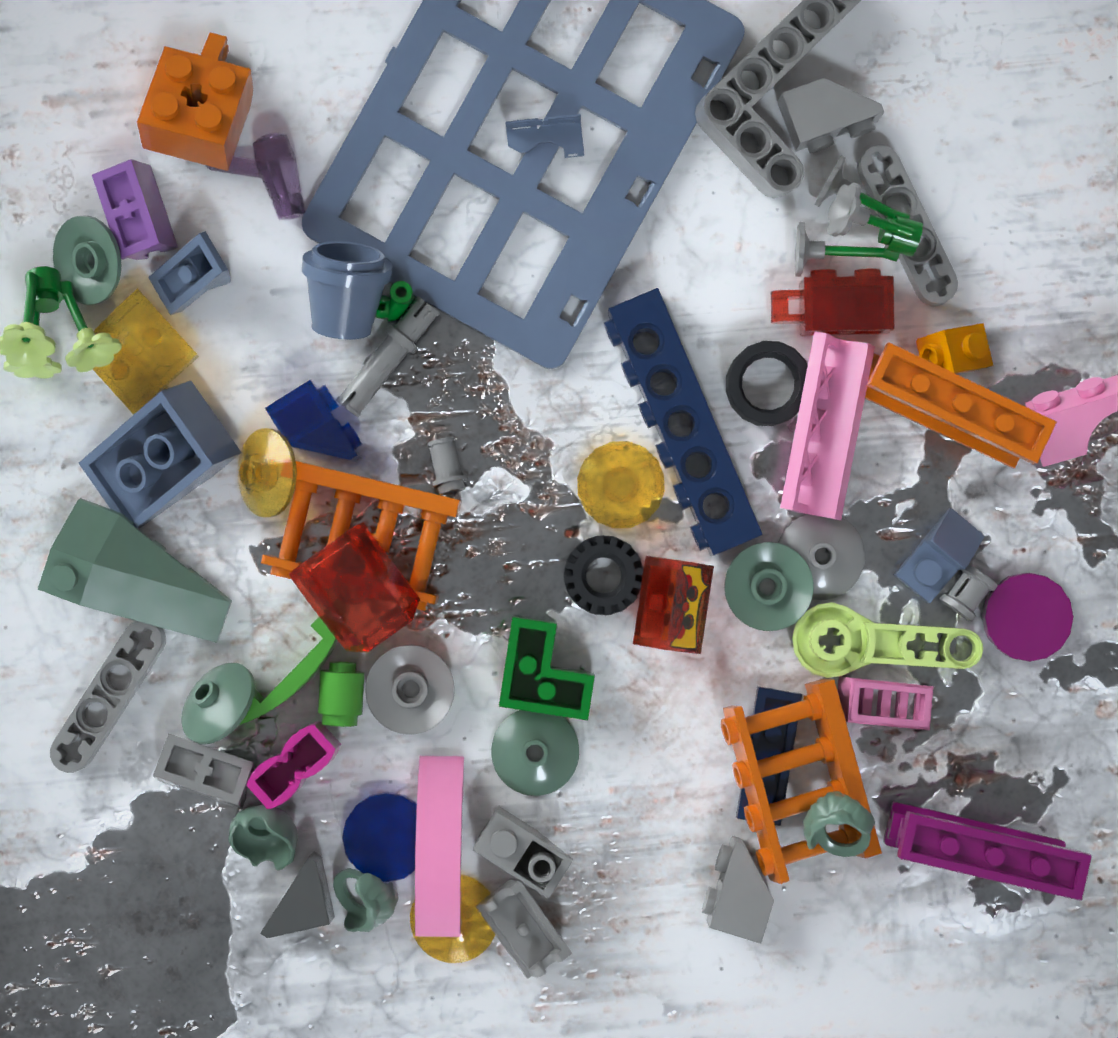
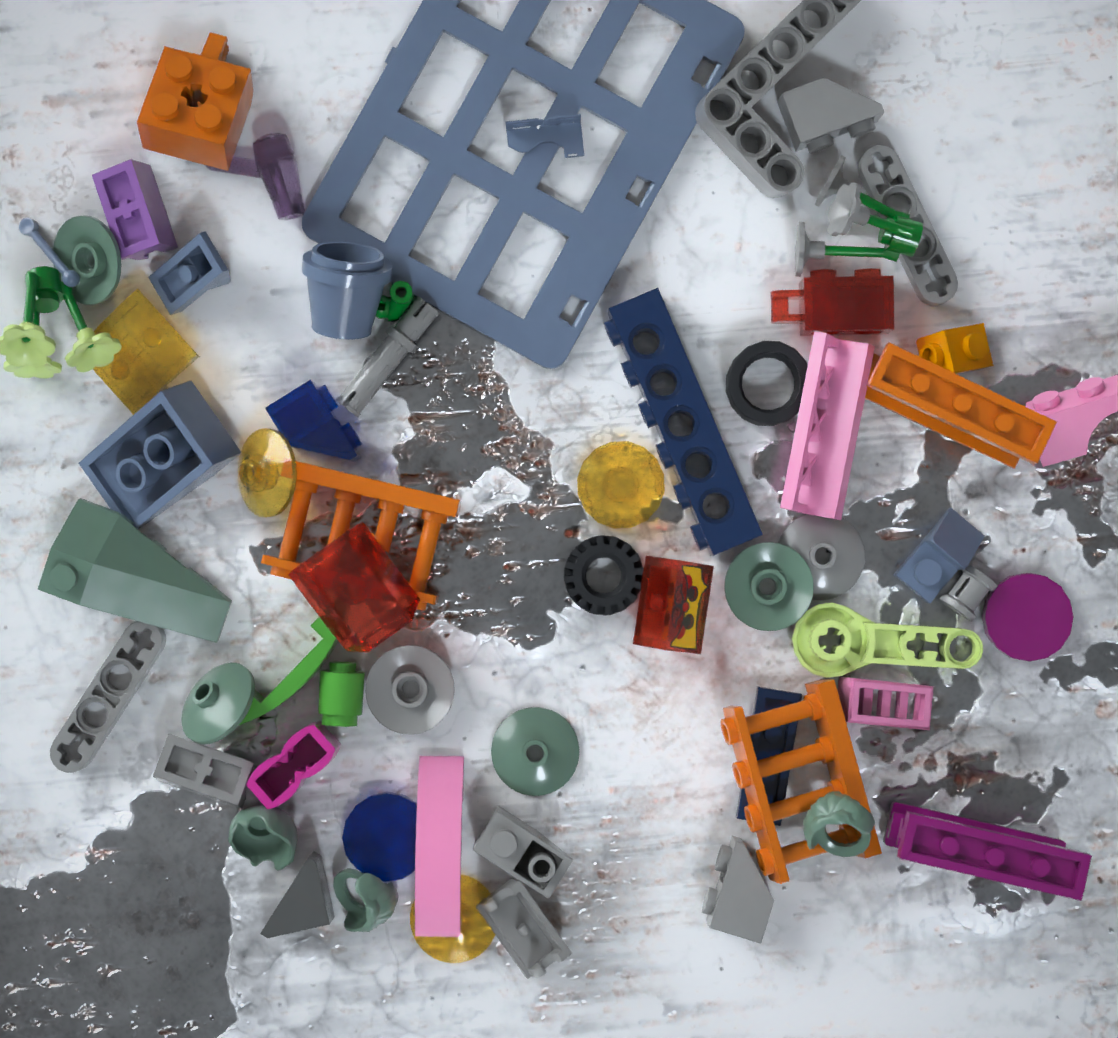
(30, 228): none -> sand blue hinge
(446, 466): light grey pin -> none
(531, 680): green brick -> none

